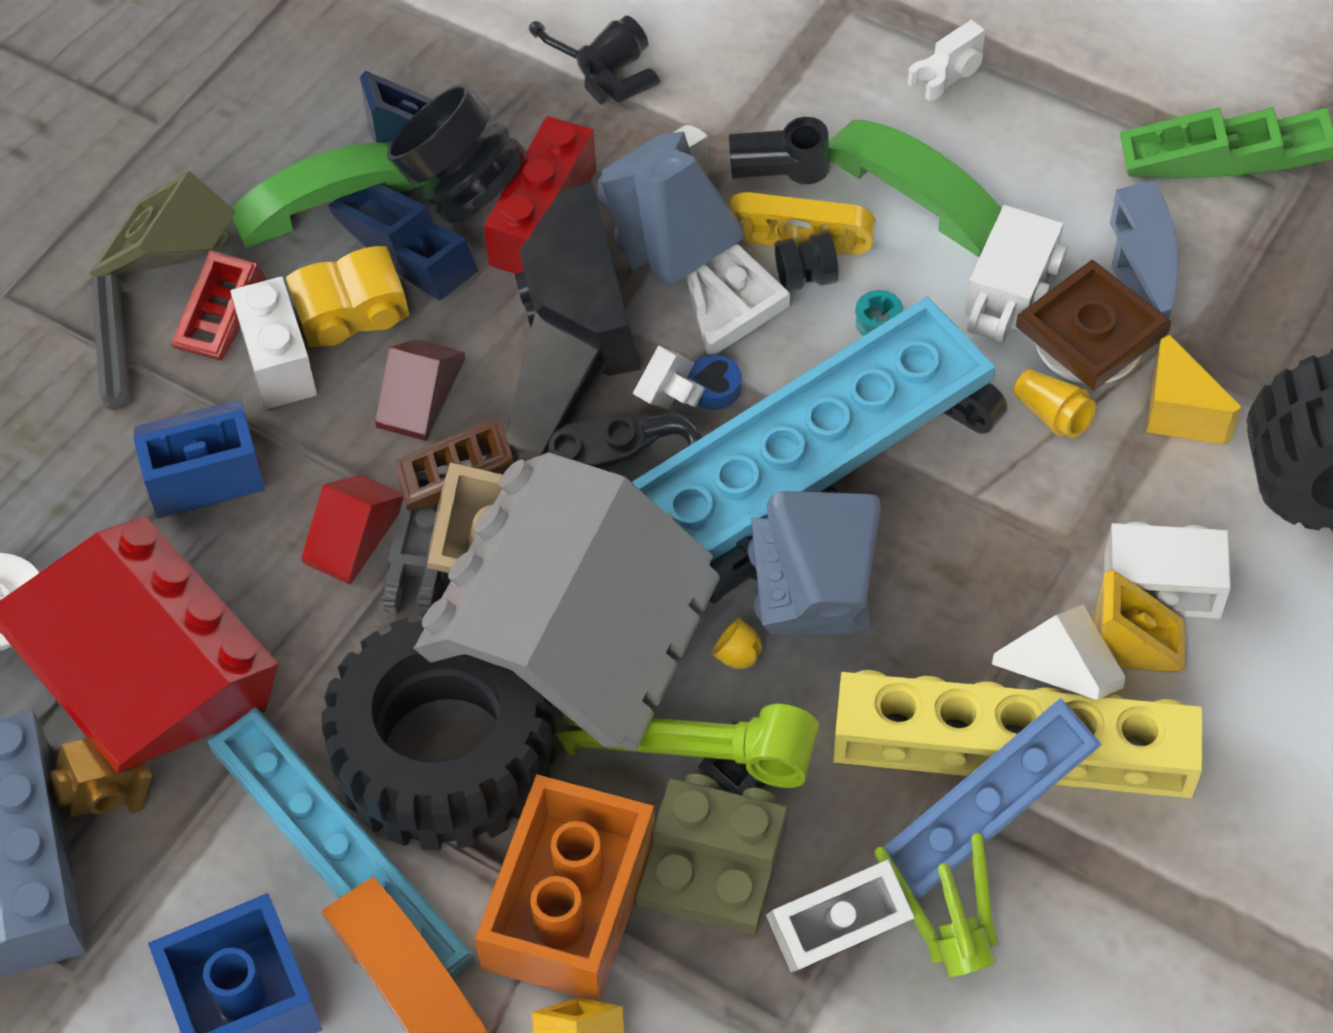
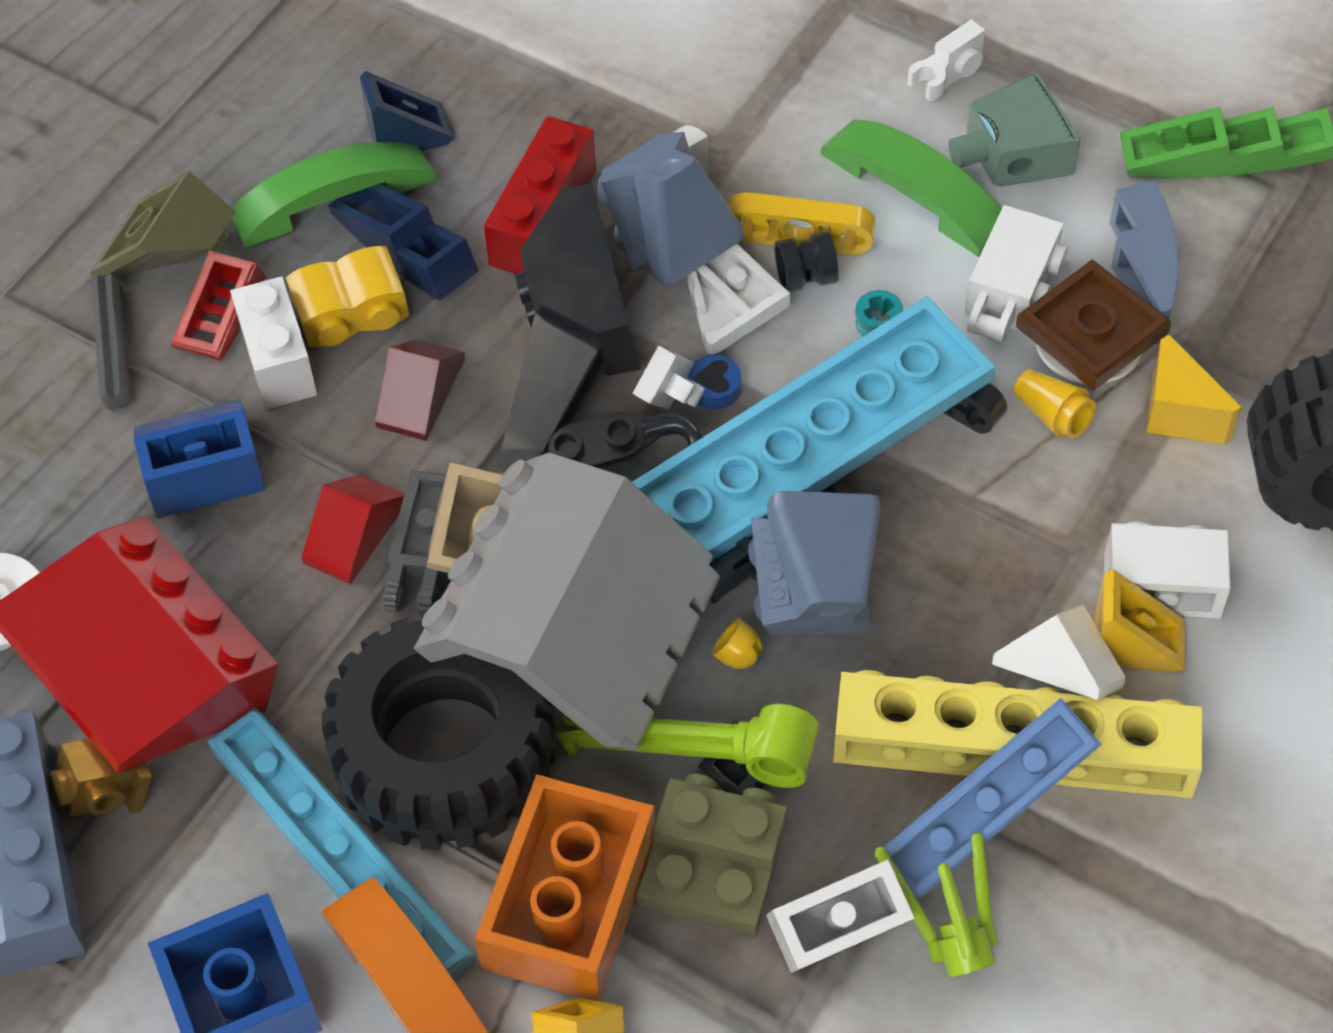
(456, 153): black wheel -> none
(466, 445): reddish brown slope -> none
(613, 48): black piece -> none
(796, 151): black piece -> none
(1018, 135): none -> sand green torso

